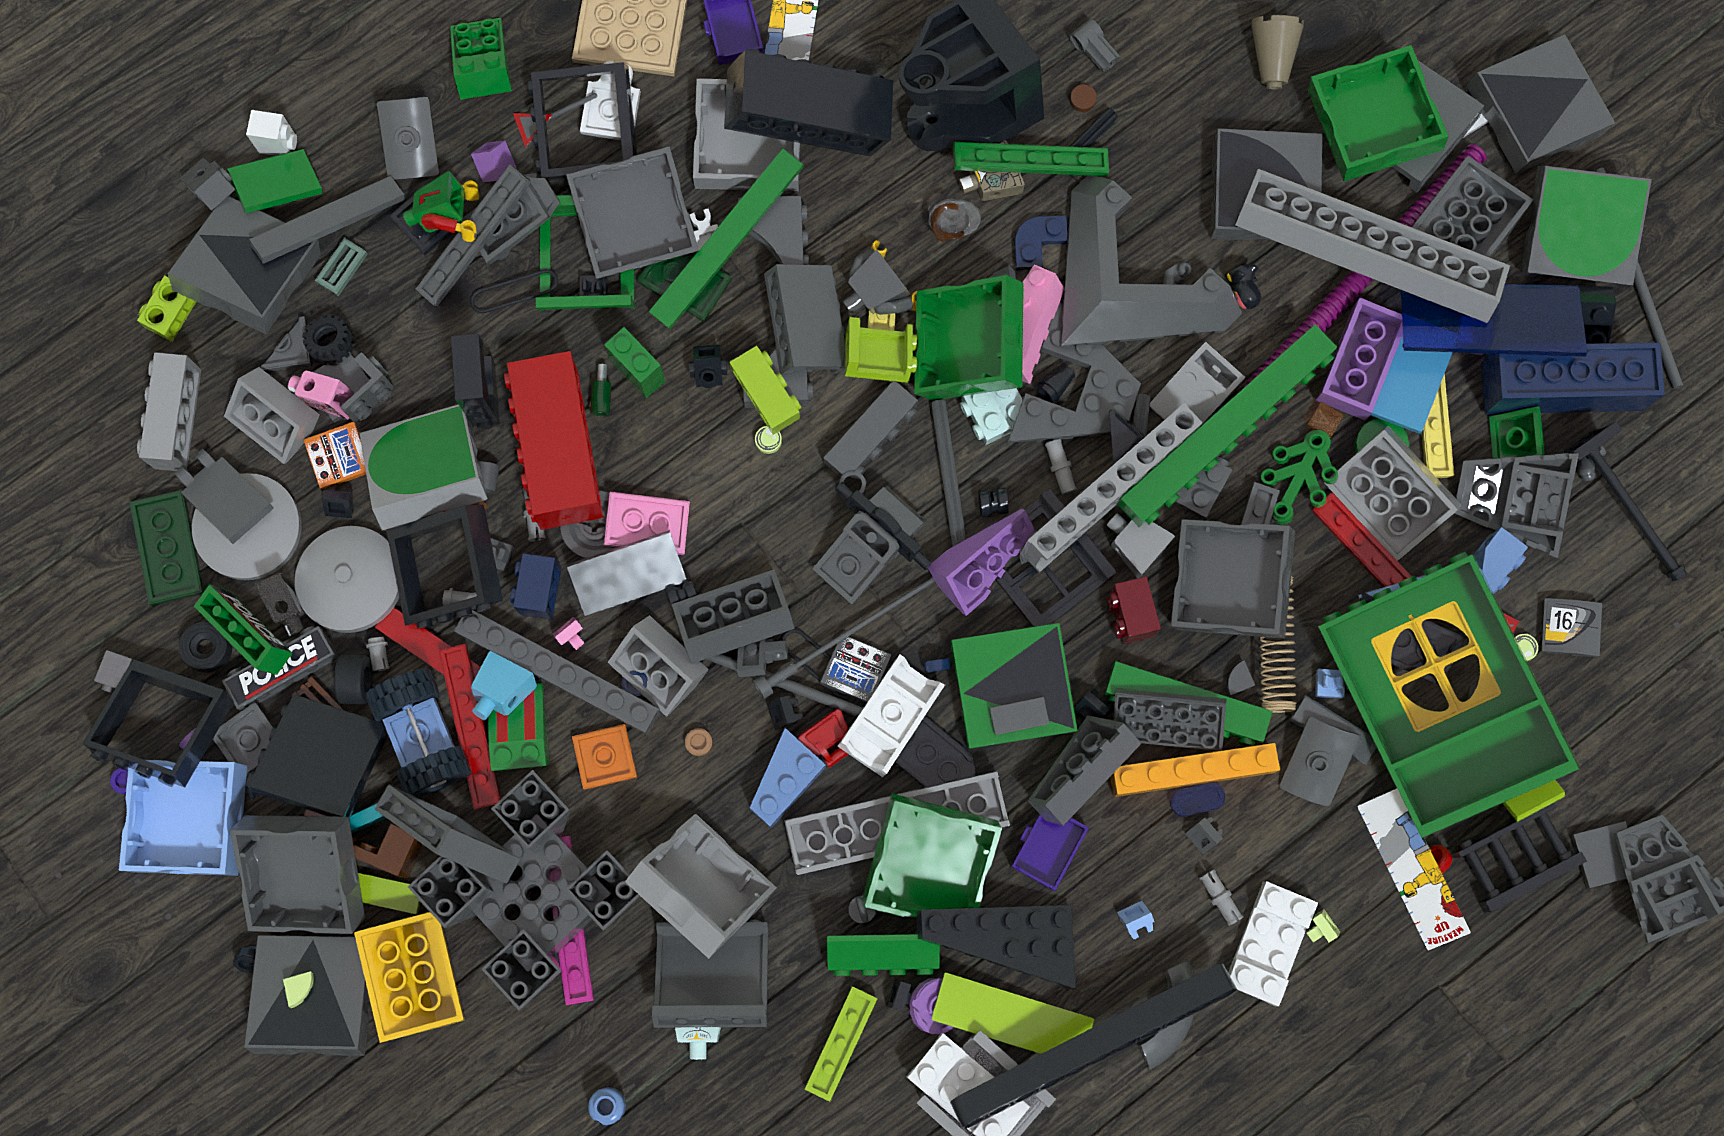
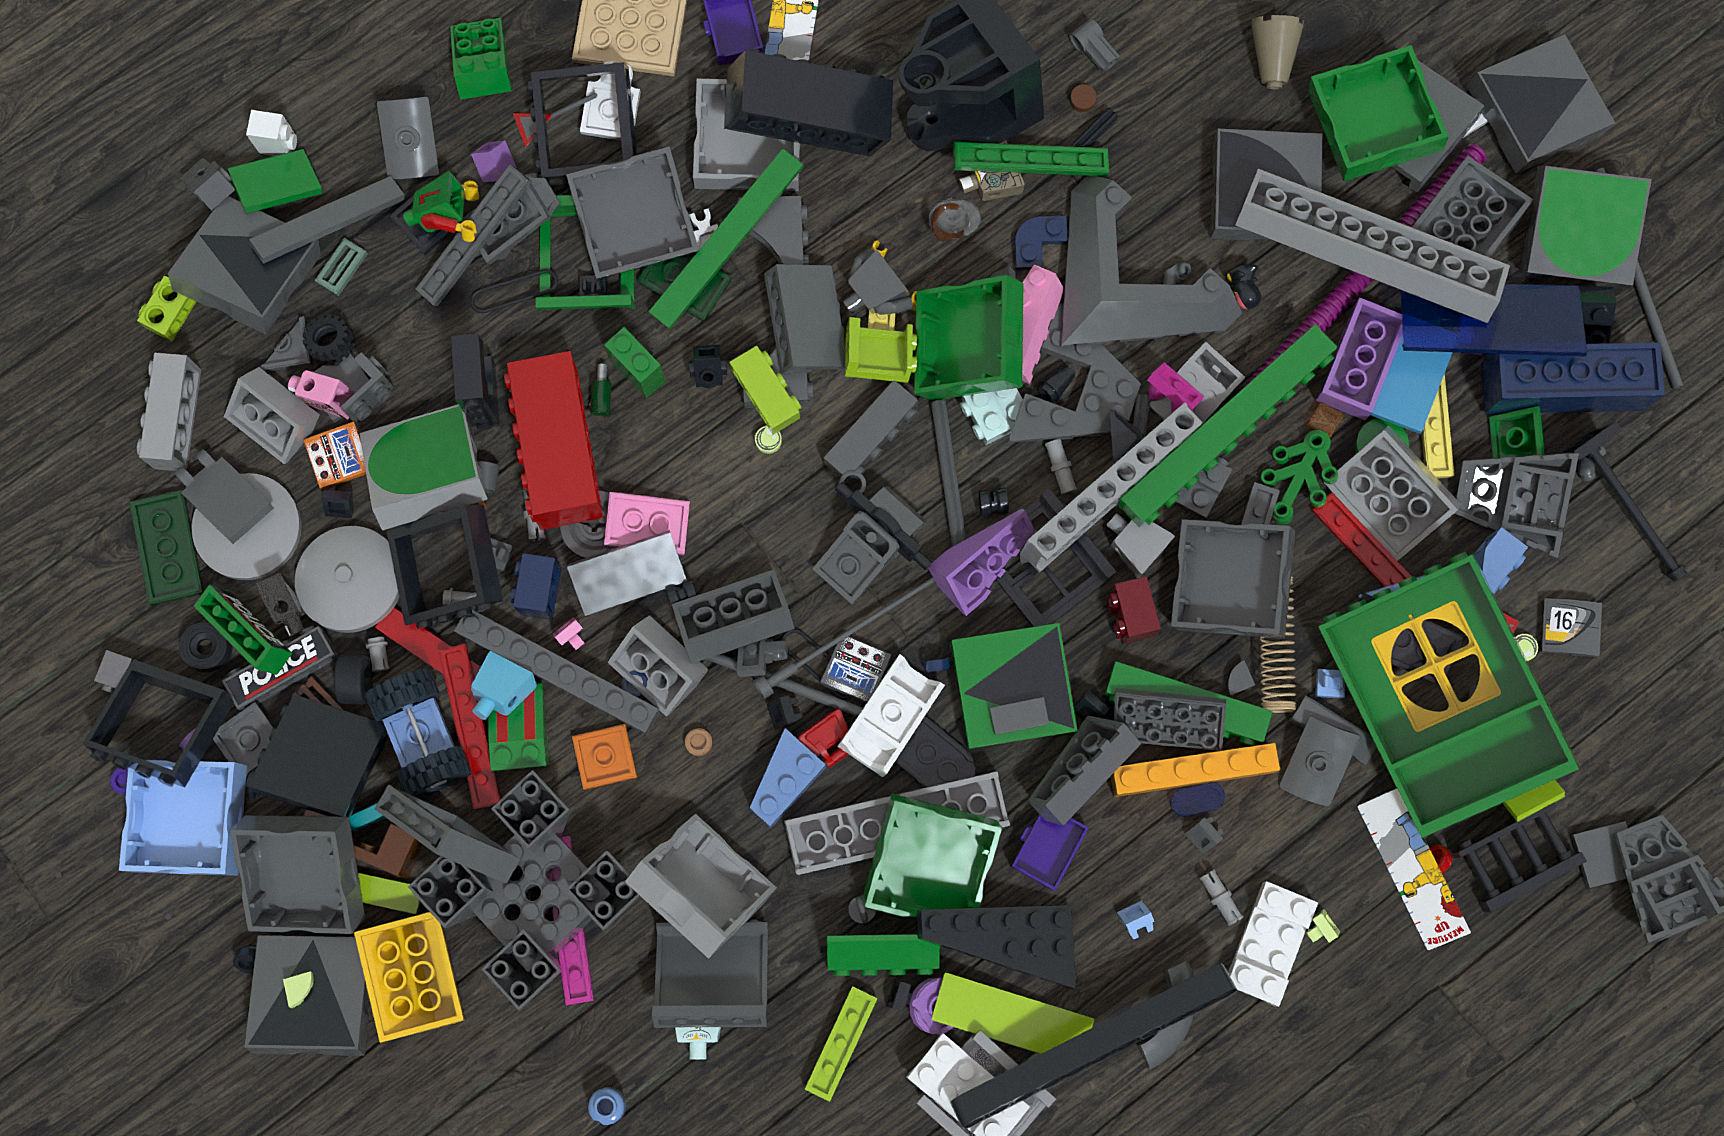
(1169, 384): none -> dark pink tile

